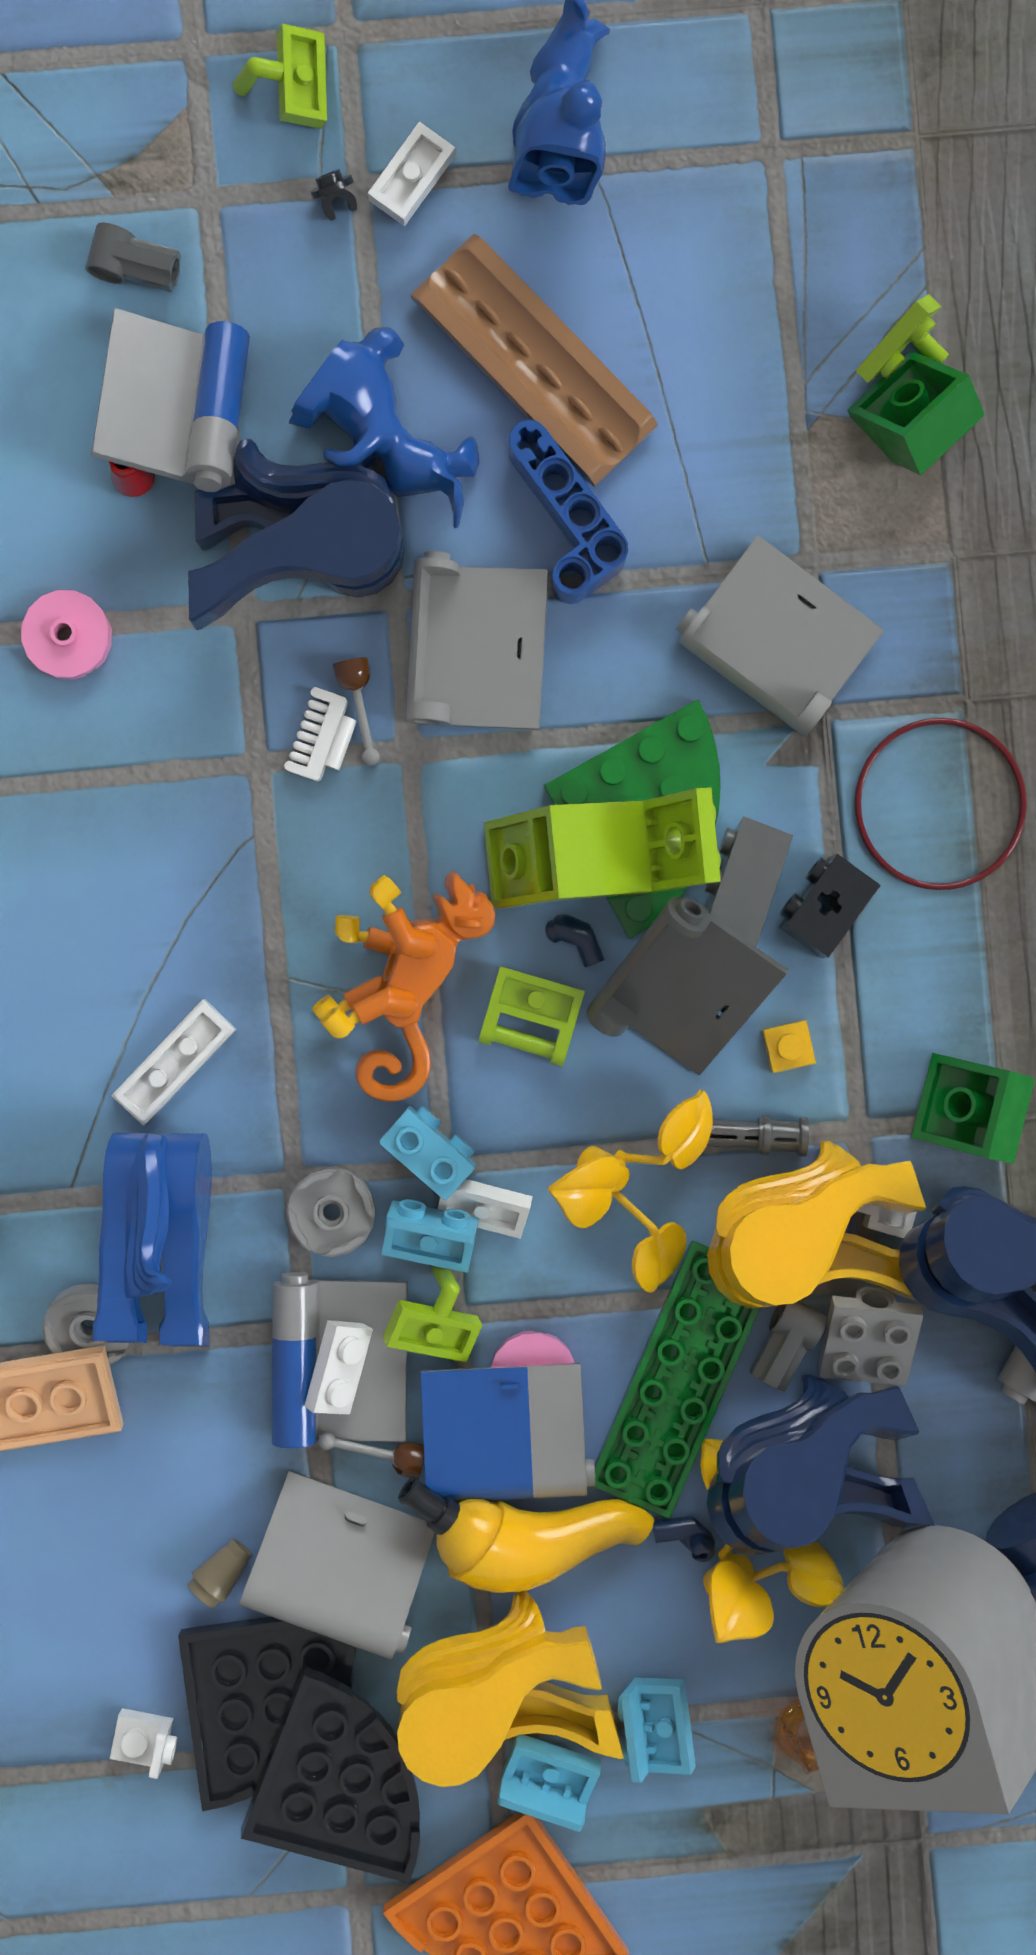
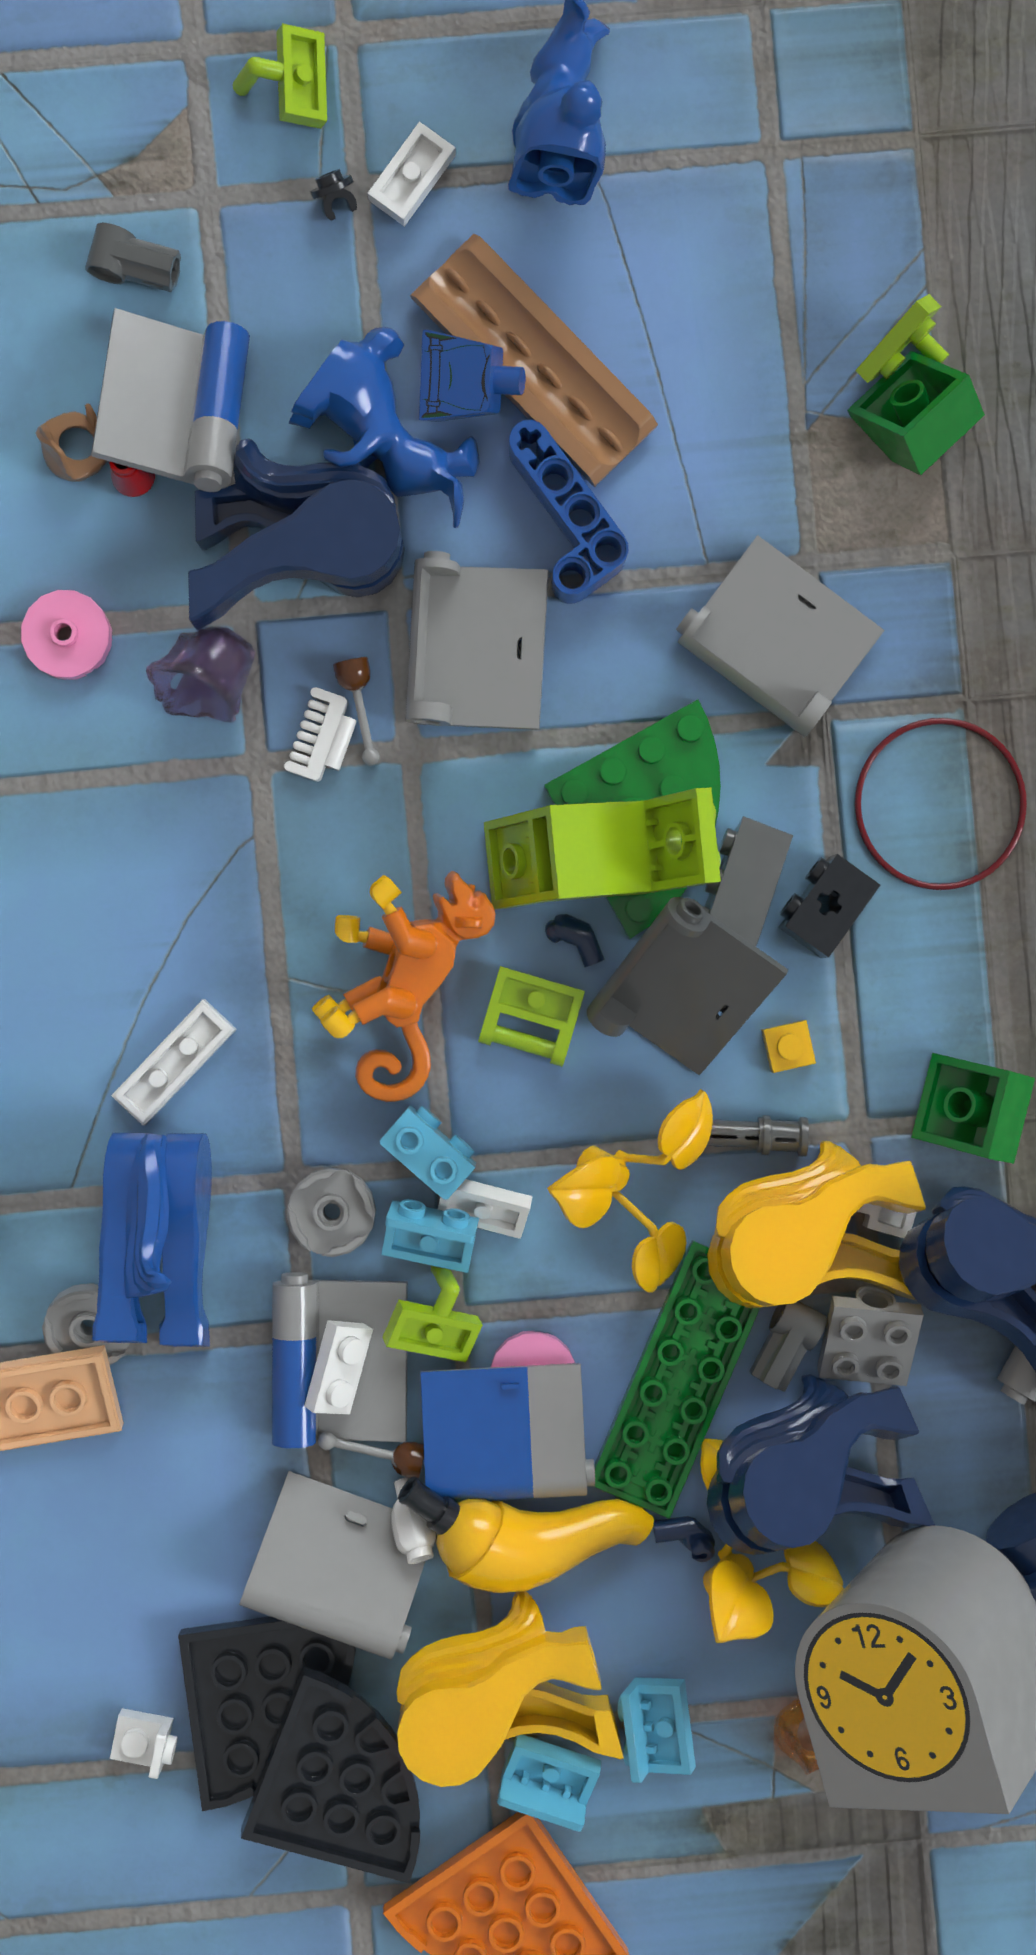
(54, 456): none -> medium nougat piece
(214, 674): none -> clear purple piece
(219, 1573): dark tan cone -> none
(411, 1531): none -> white plant
(463, 378): none -> blue torso

